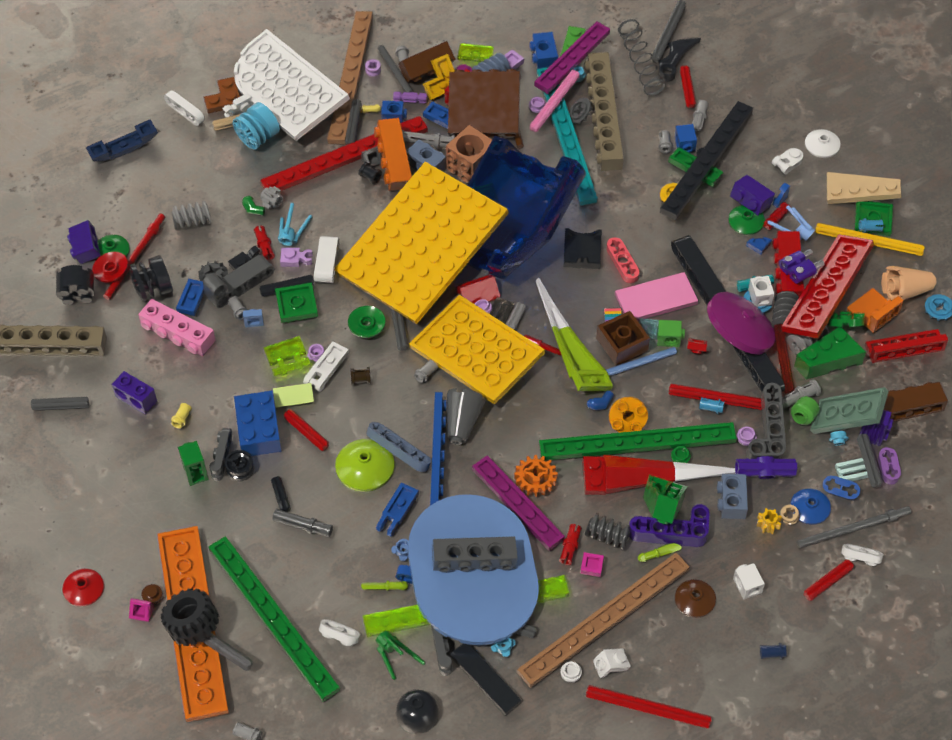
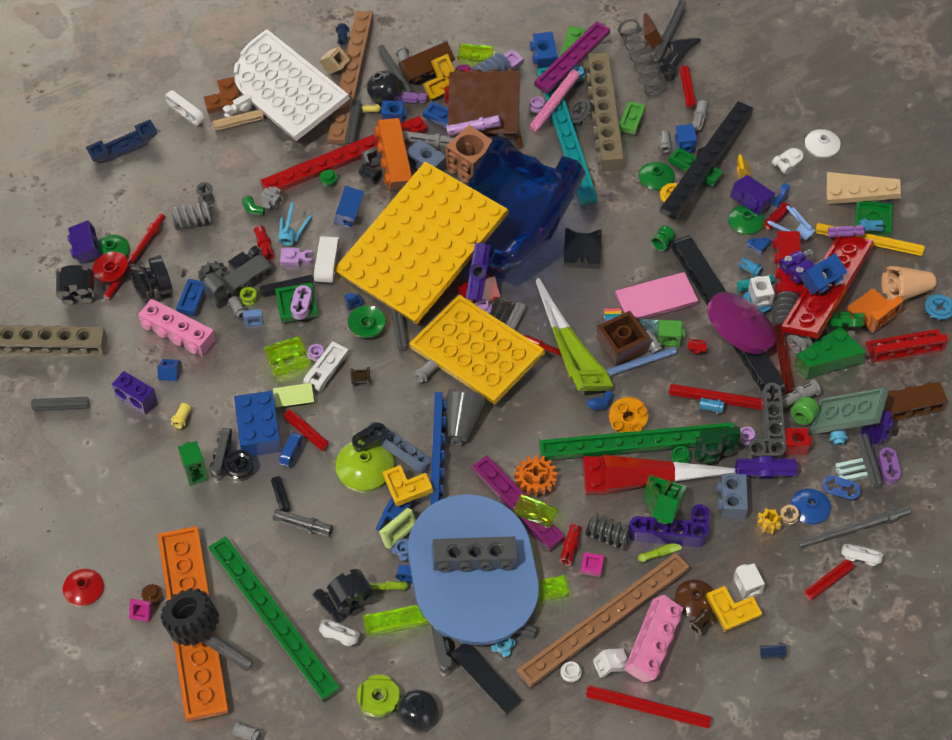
(168, 369): none -> blue slope
(201, 191): none -> dark grey bush
(248, 291): none -> lime bush
(256, 125): medium azure wheel -> none
(291, 449): none -> blue beam
(297, 301): none -> lavender beam
(325, 602): none -> black axle
(328, 178): none -> green plate
(334, 60): none -> tan brick
(342, 30): none -> dark blue pin
(348, 206): none -> blue hinge
(350, 592): none -> black brick
(353, 300): none -> blue tile
(369, 437): none -> black beam
(373, 63): lavender bush -> none
(378, 708): none -> lime plate
(383, 87): none -> black cylinder
(389, 643): green plant -> none
(397, 528): none -> yellowish green tile
(406, 490): none -> yellow plate
(476, 284): none -> dark purple piece
(480, 124): none -> lavender pin
(535, 511): none -> clear neon green plate
(622, 253): coral beam -> none
(631, 117): none -> bright green plate
(650, 31): none -> reddish brown slope
(654, 345): none -> light grey pin
(654, 639): none -> bright pink brick
(656, 175): none -> green dish
(663, 237): none -> green wheel
(701, 622): none -> dark brown bush
(716, 443): none -> dark green plate
(729, 613): none -> yellow plate
(743, 167): none -> yellow slope
(751, 267): none -> dark azure pin
(800, 435): none -> red brick
(831, 267): none -> blue brick
(846, 231): none -> medium lavender axle

